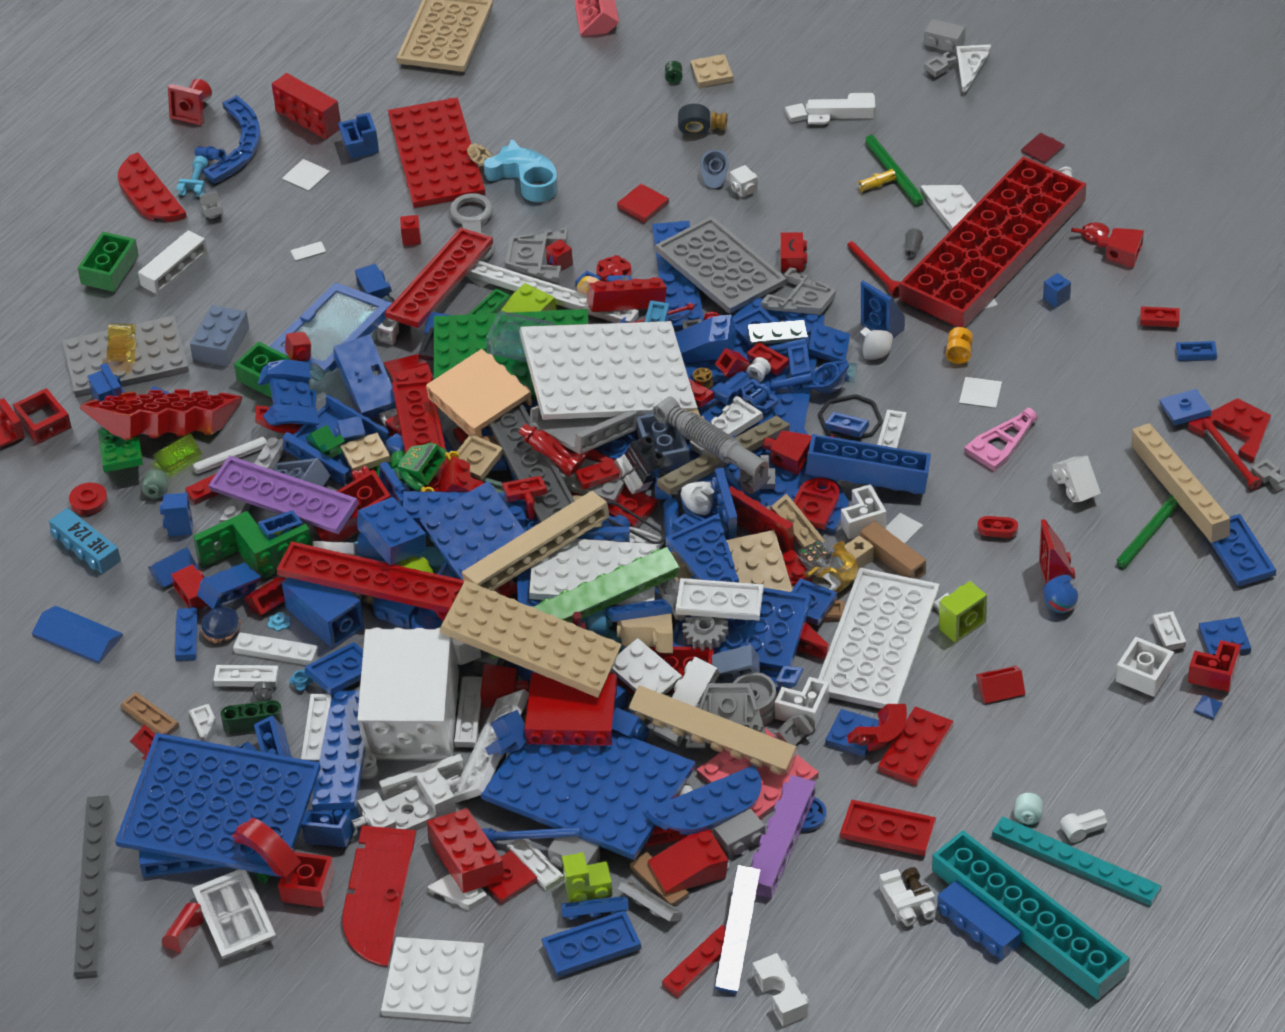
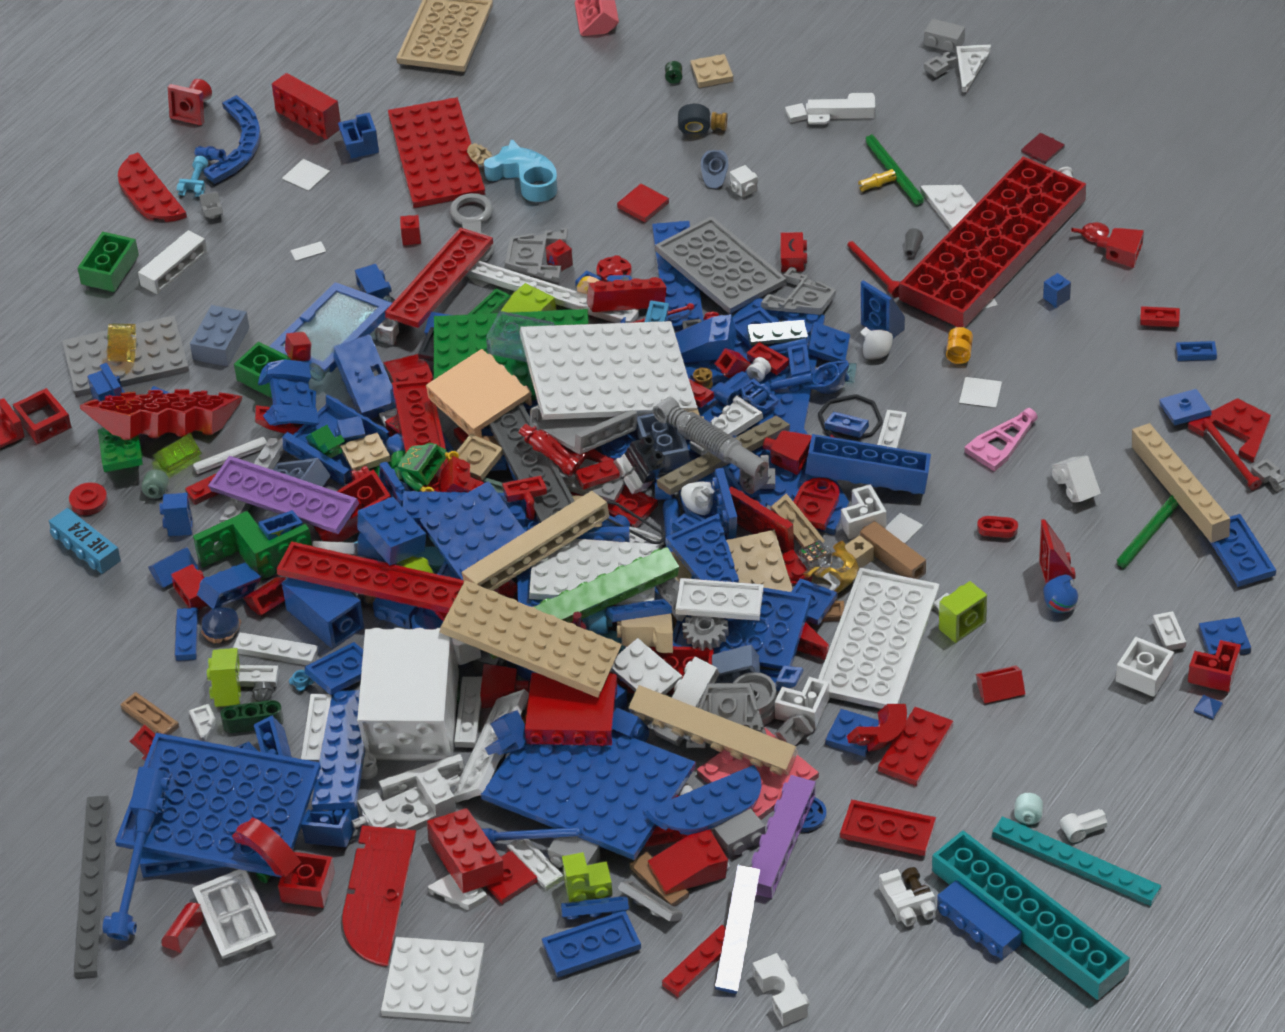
(76, 633): blue slope -> none
(145, 804): none -> blue bar
(224, 676): none -> lime brick
(279, 621): medium azure plant -> none

